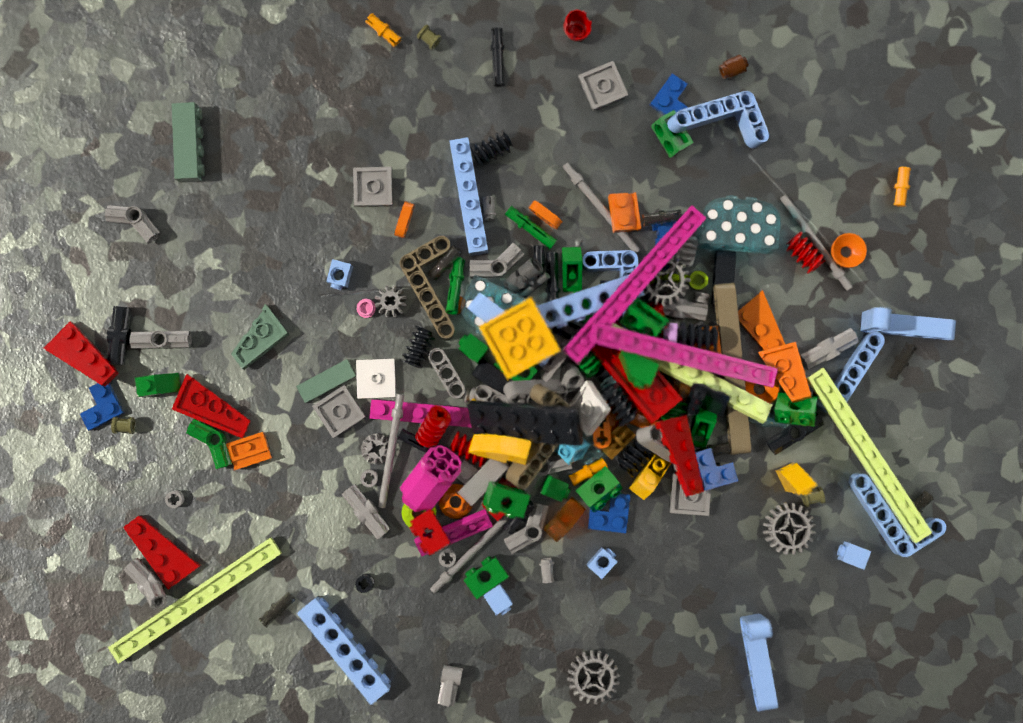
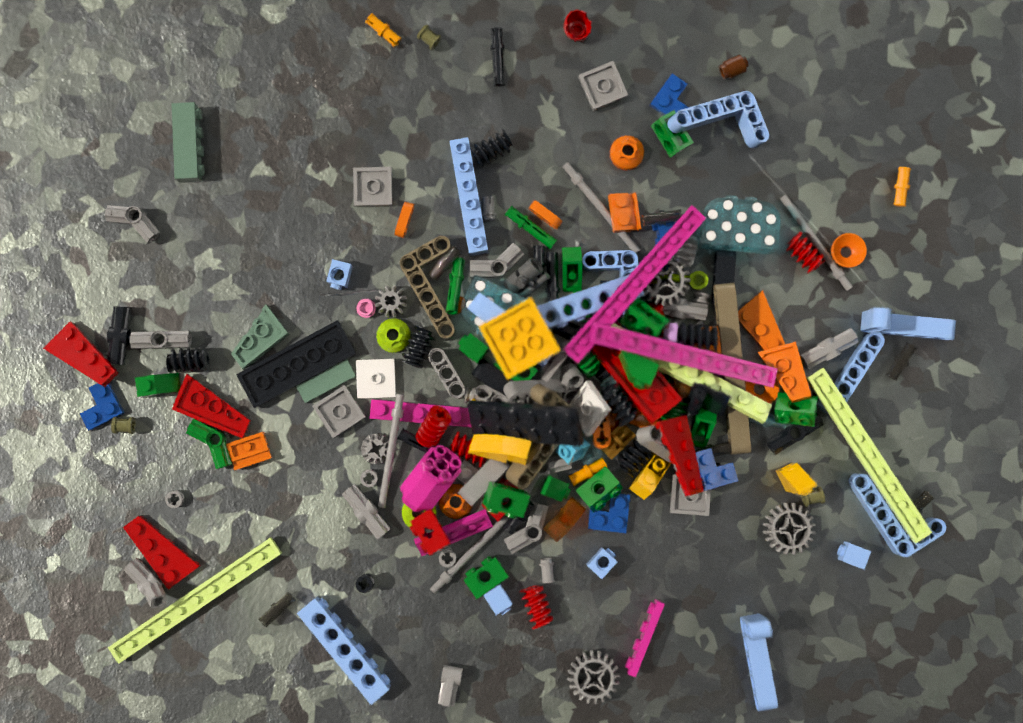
(187, 361): none -> black piece
(296, 364): none -> black plate
(401, 342): none -> lime piece
(537, 606): none -> red piece
(623, 161): none -> orange piece
(640, 645): none -> dark pink plate

